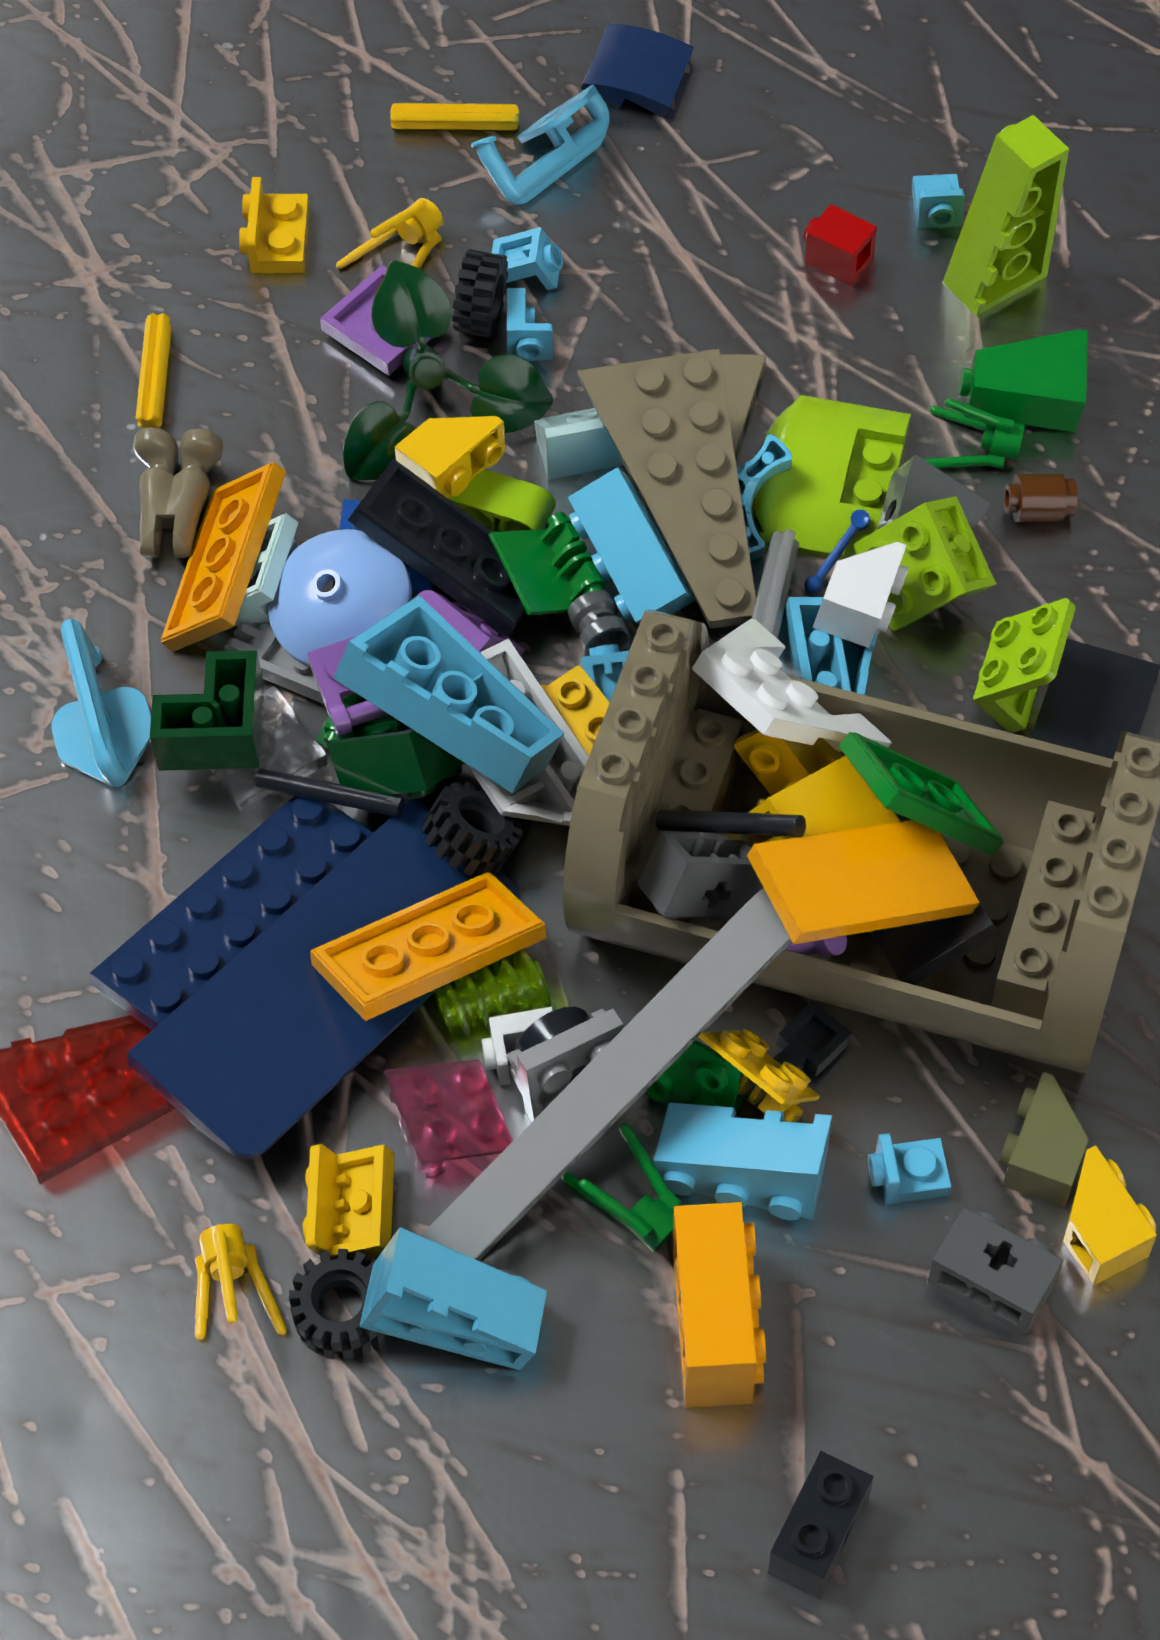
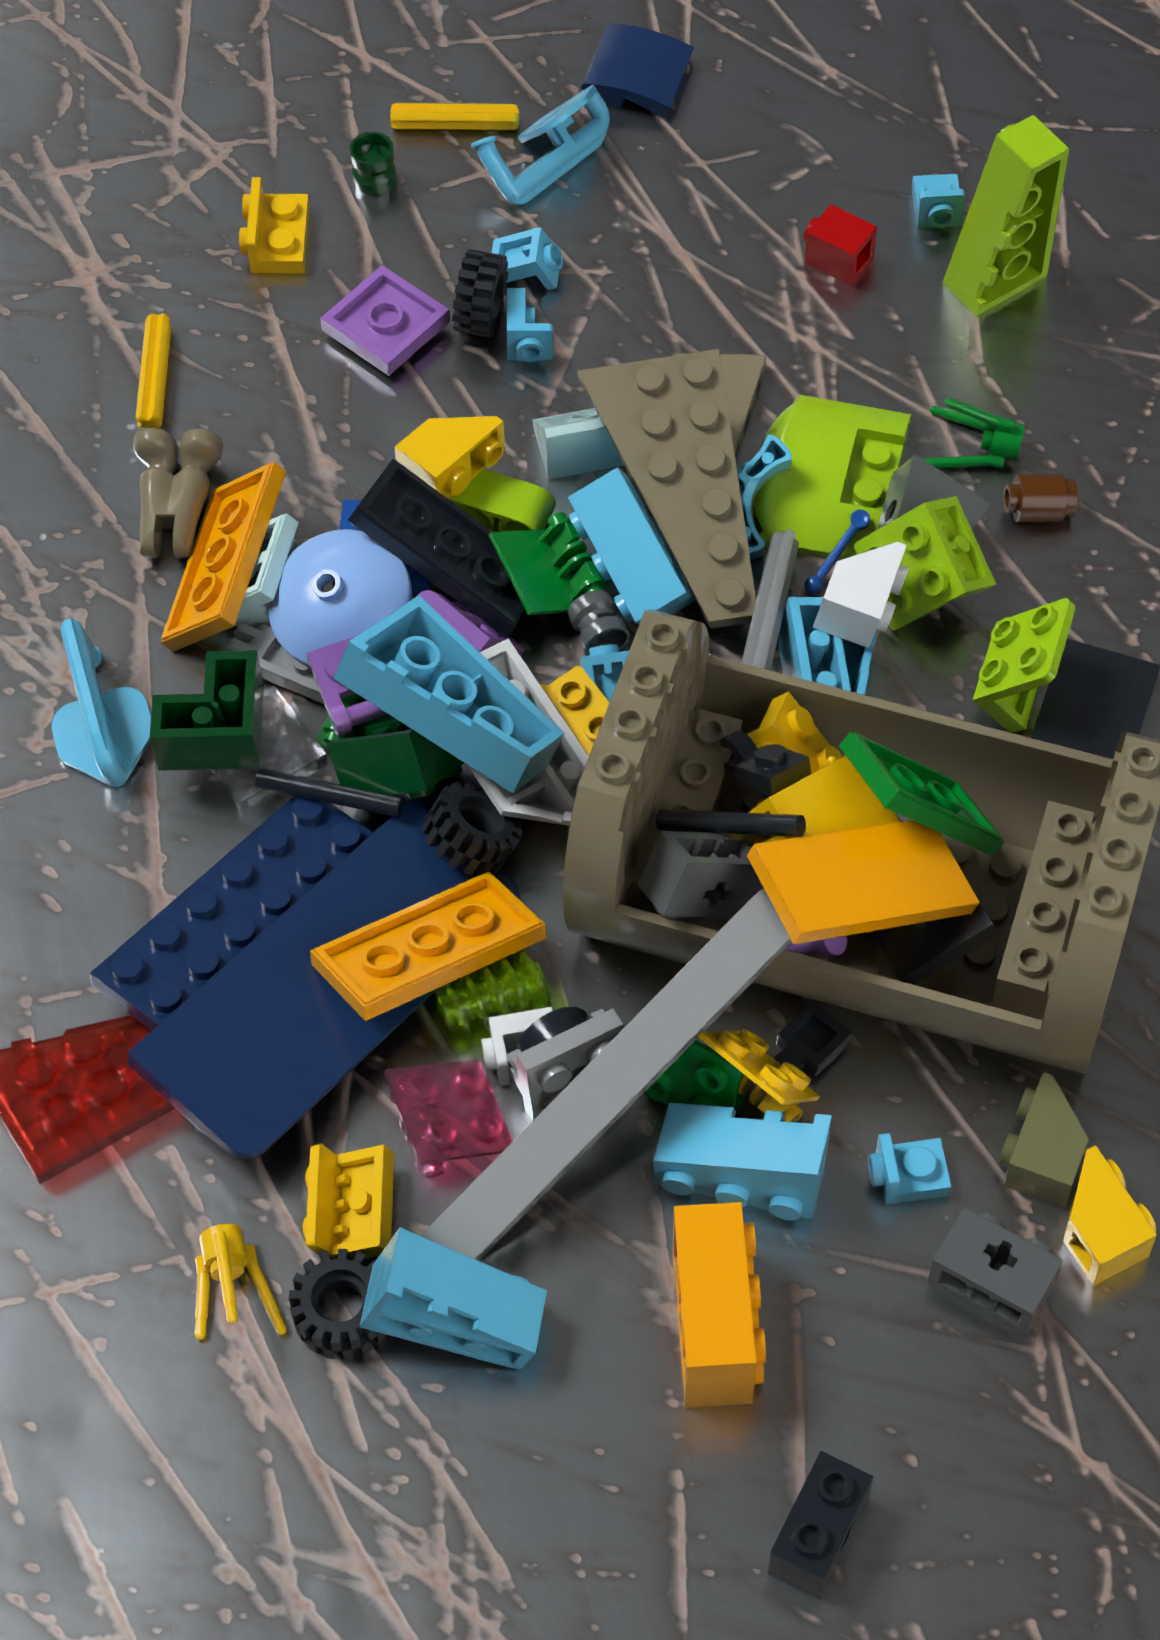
(373, 163): none -> dark green wheel
(407, 311): dark green plant -> none
(414, 225): yellow plant -> none
(649, 1218): green plant -> none
(749, 677): white wing -> none
(764, 768): none -> black plate
(1031, 380): green slope -> none

